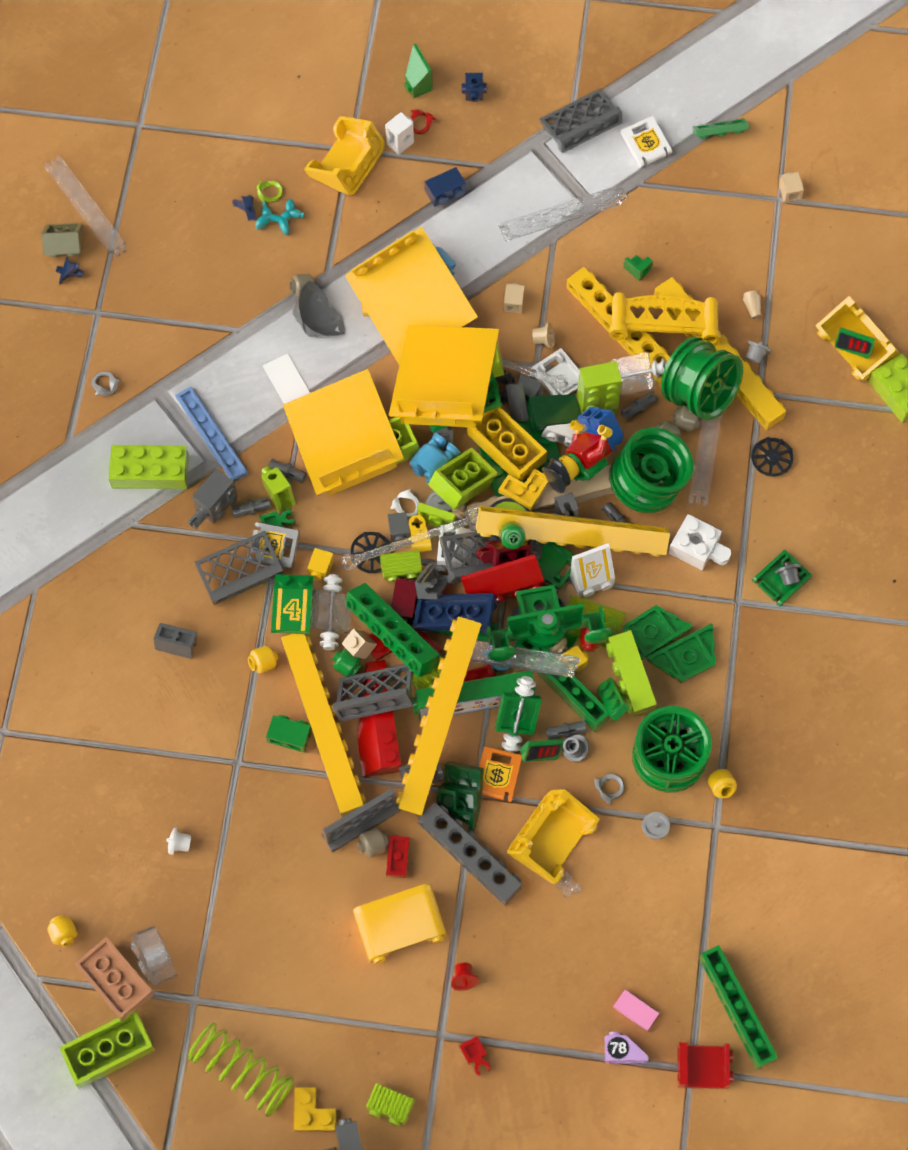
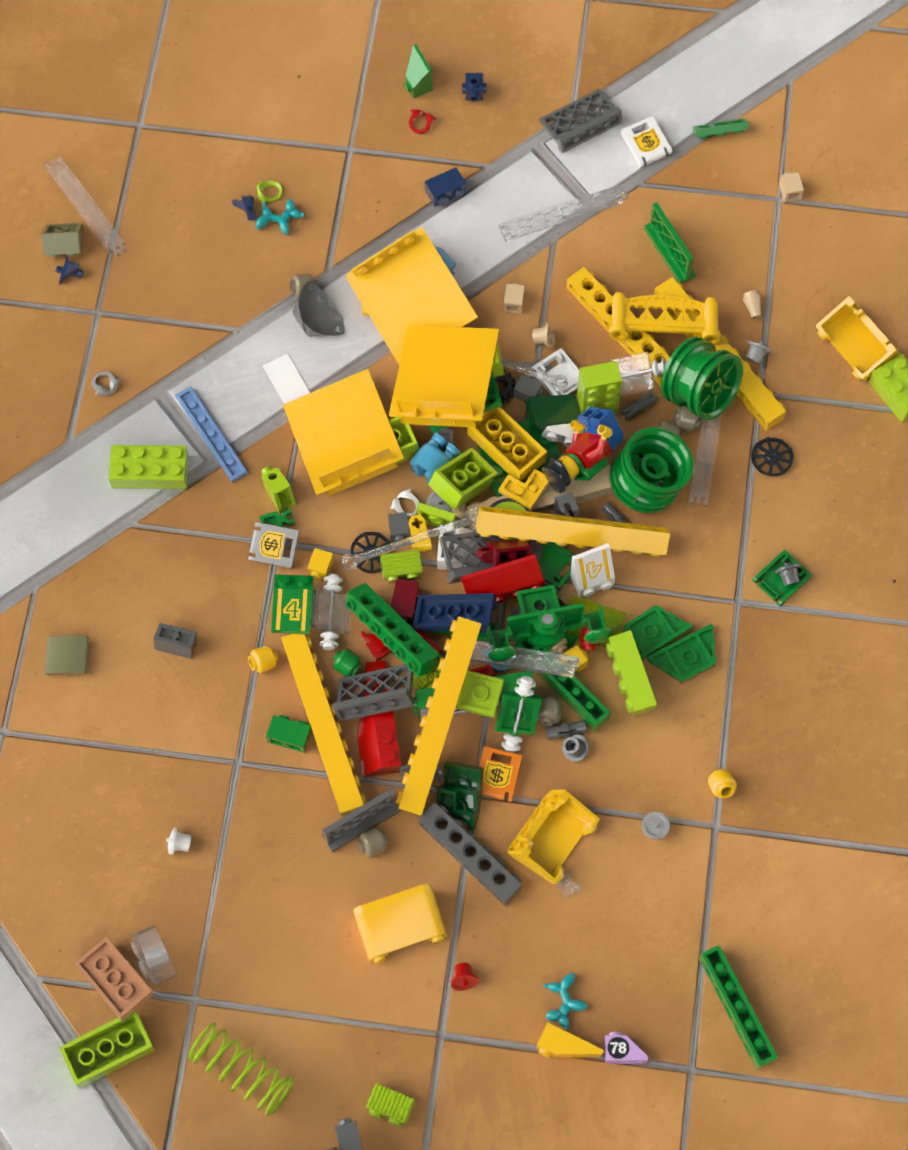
(62, 931): yellow head -> none
(66, 655): none -> olive slope
(213, 499): dark grey brick -> none
(247, 582): dark grey fence -> none
(251, 507): dark grey pin -> none
(289, 471): dark grey pin -> none
(307, 1116): yellow plate -> none
(350, 157): yellow windscreen -> none
(359, 644): tan brick -> none
(397, 856): red plate -> none
(399, 133): white brick -> none
(430, 583): dark grey hinge -> none
(473, 1053): red plate -> none
(480, 694): none -> lime tile
(512, 535): green head -> none
(517, 402): dark grey tile -> none
(541, 750): slope -> none
(550, 711): none -> dark tan head
(562, 1044): none -> yellow slope
(576, 1005): none -> teal piece
(600, 782): light grey piece -> none
(612, 698): green plate -> none
(635, 1010): bright pink tile -> none
(637, 266): green panel -> none
(668, 777): green wheel -> none
(669, 245): none -> green fence
(698, 551): white brick -> none
(704, 1066): red panel -> none
(854, 343): slope -> none

